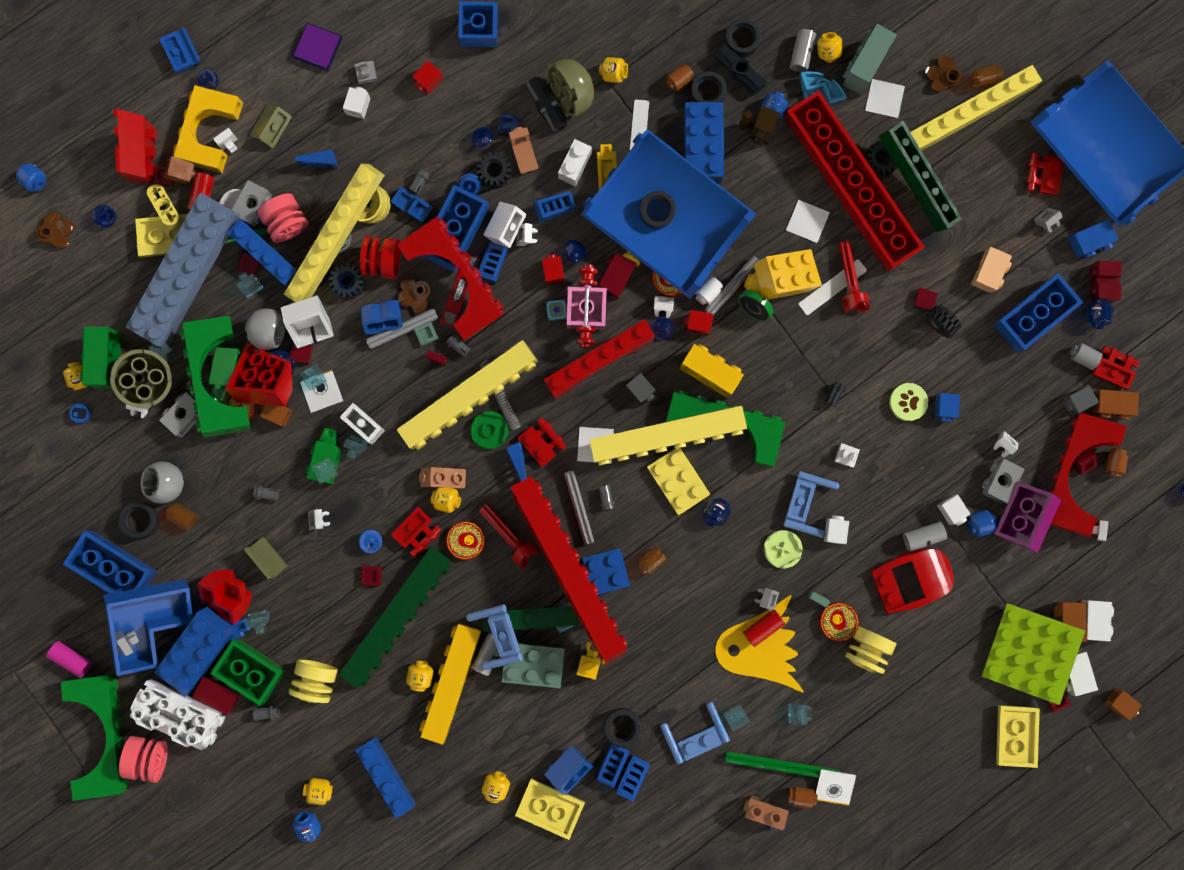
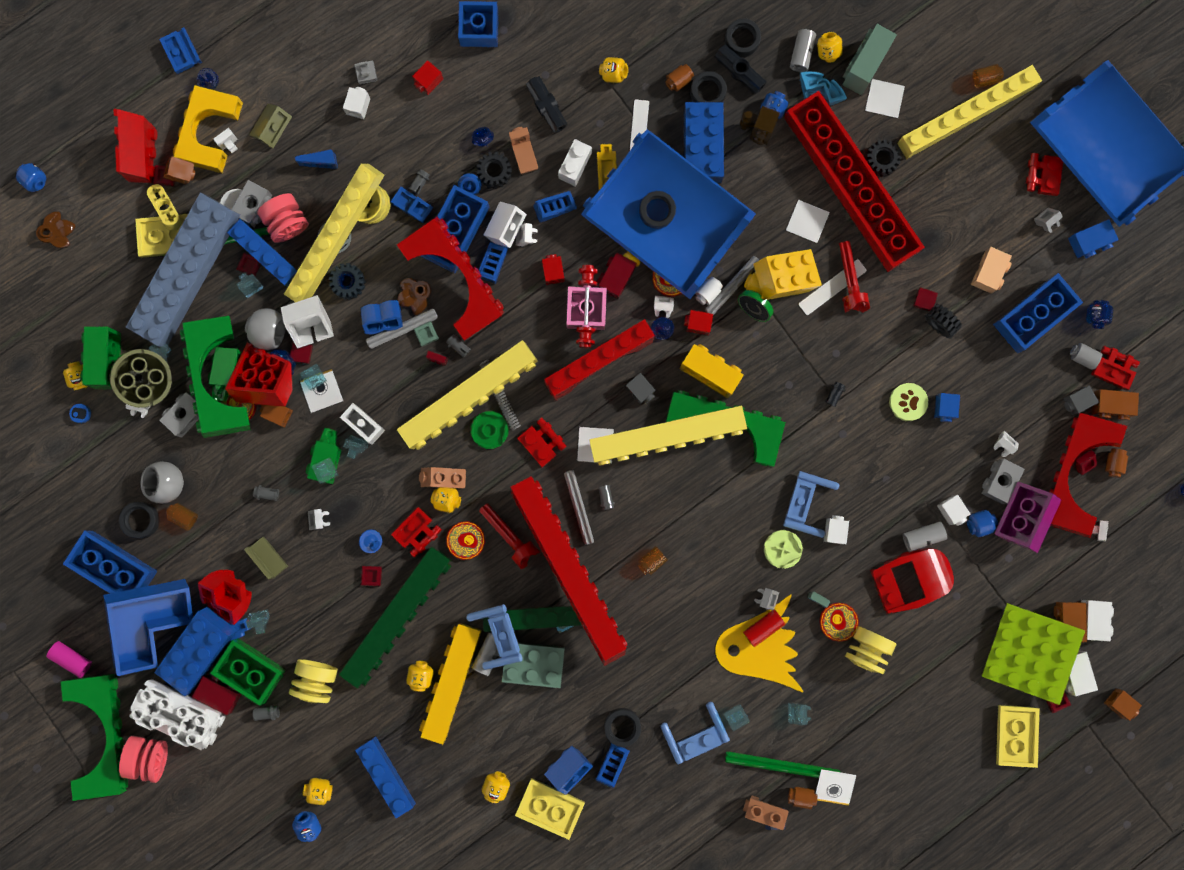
(104, 216): clear blue hat -> none
(126, 641): light grey tile -> none
(202, 184): red pin -> none
(317, 47): dark purple tile -> none
(377, 257): red wheel -> none
(457, 295): sticker -> none
(507, 124): dark blue tile -> none
(516, 456): blue slope -> none
(556, 310): tile -> none
(570, 86): olive cylinder -> none
(574, 251): clear blue hat -> none
(589, 664): yellow brick -> none
(607, 571): blue brick -> none
(631, 796): blue slope -> none
(678, 480): light yellow plate -> none
(716, 512): clear blue head -> none
(847, 455): white tile -> none
(920, 177): dark green brick -> none
(940, 74): reddish brown plate -> none
(1106, 281): dark red brick -> none

